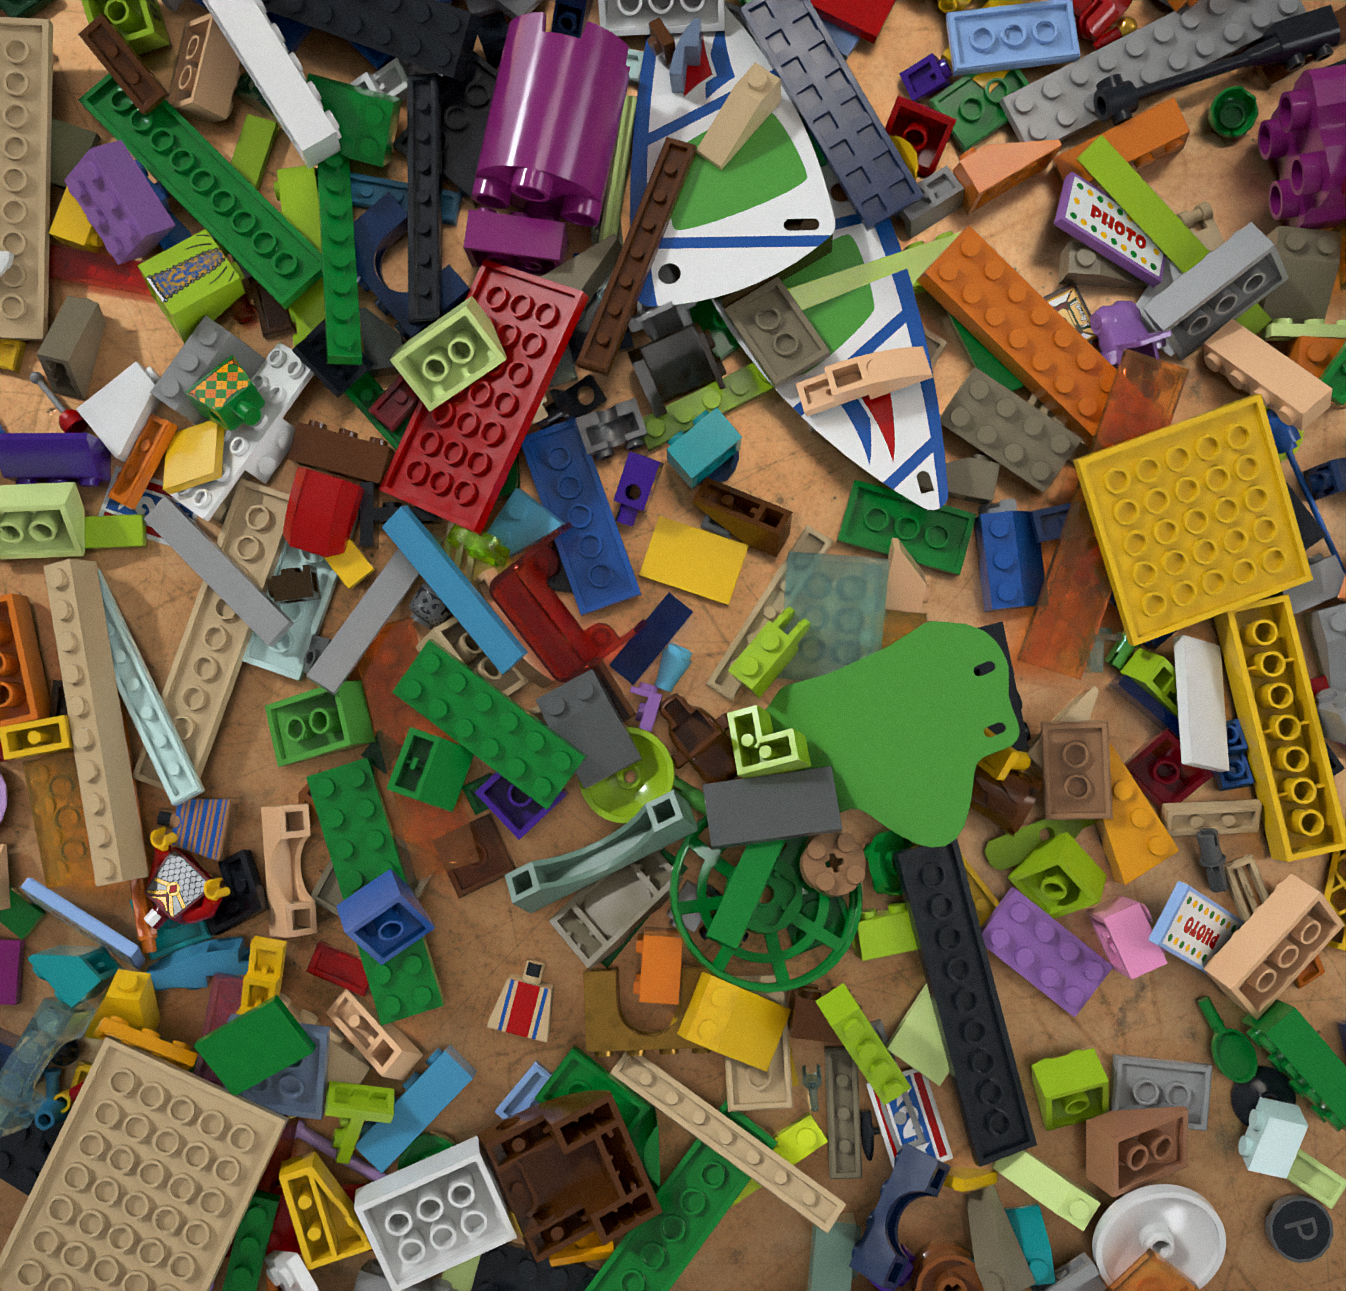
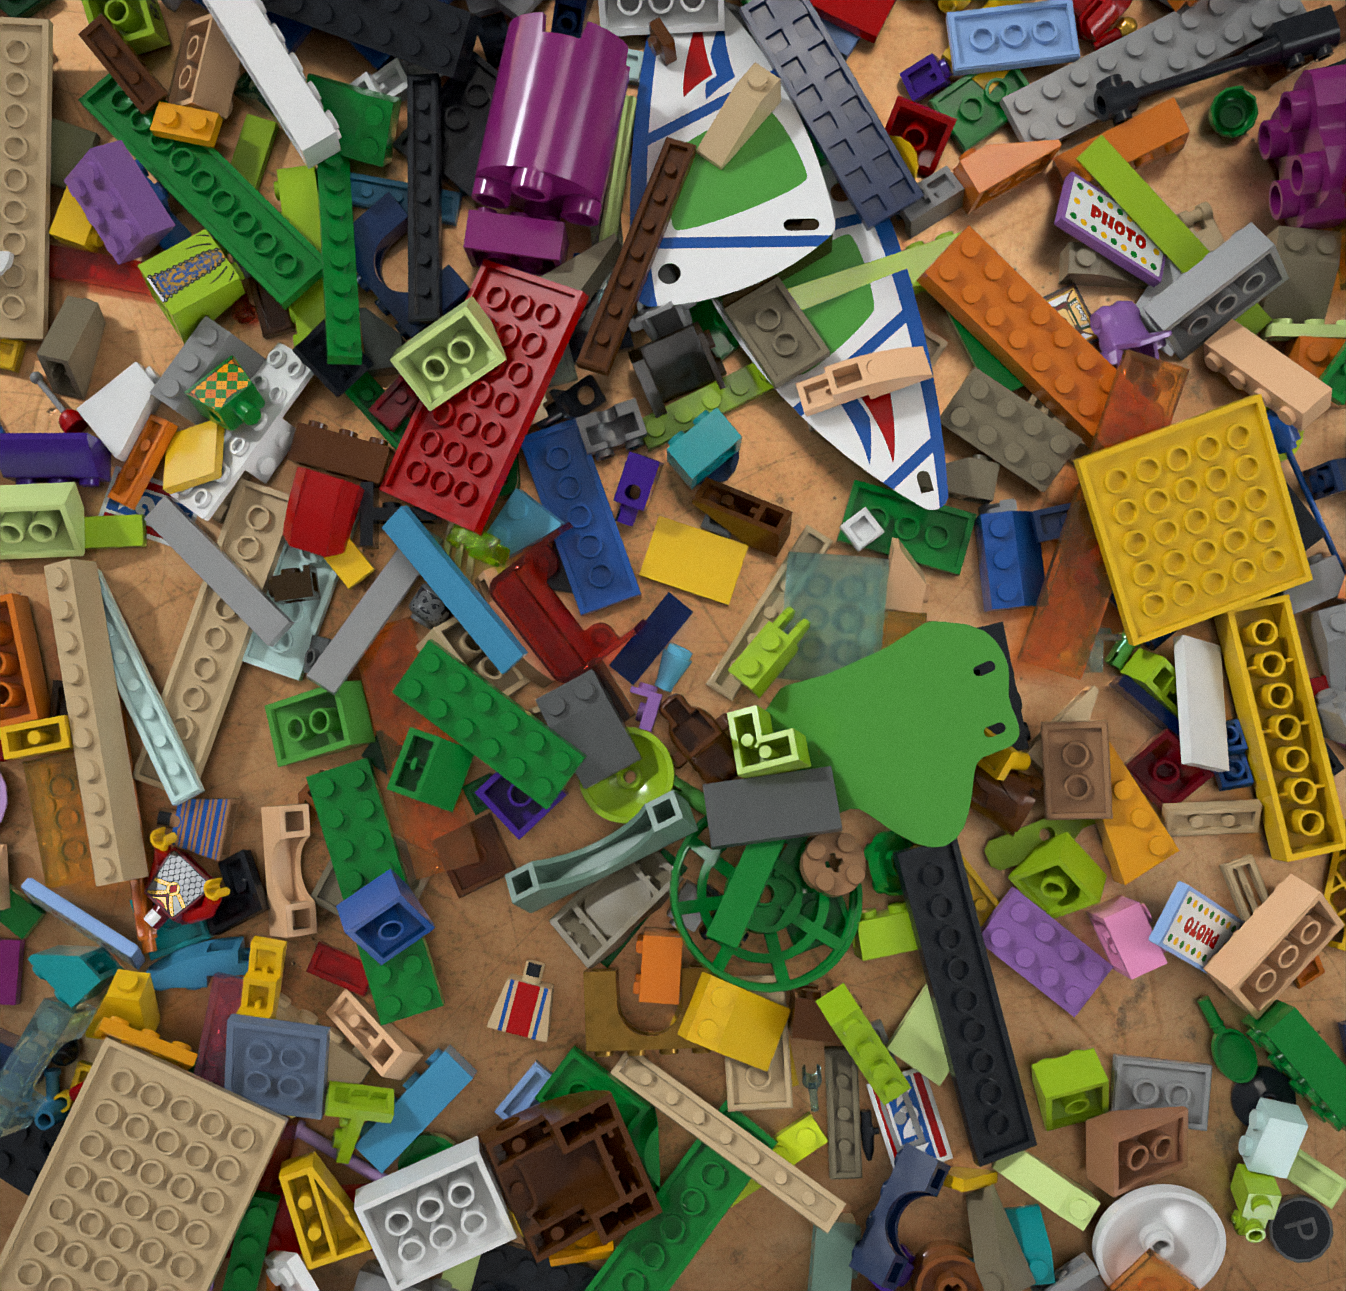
(186, 124): none -> light orange plate
(255, 1045): green tile -> none
(686, 53): sand blue slope -> none
(861, 529): none -> white tile
(1212, 859): dark grey axle -> none
(1256, 1200): none -> lime brick

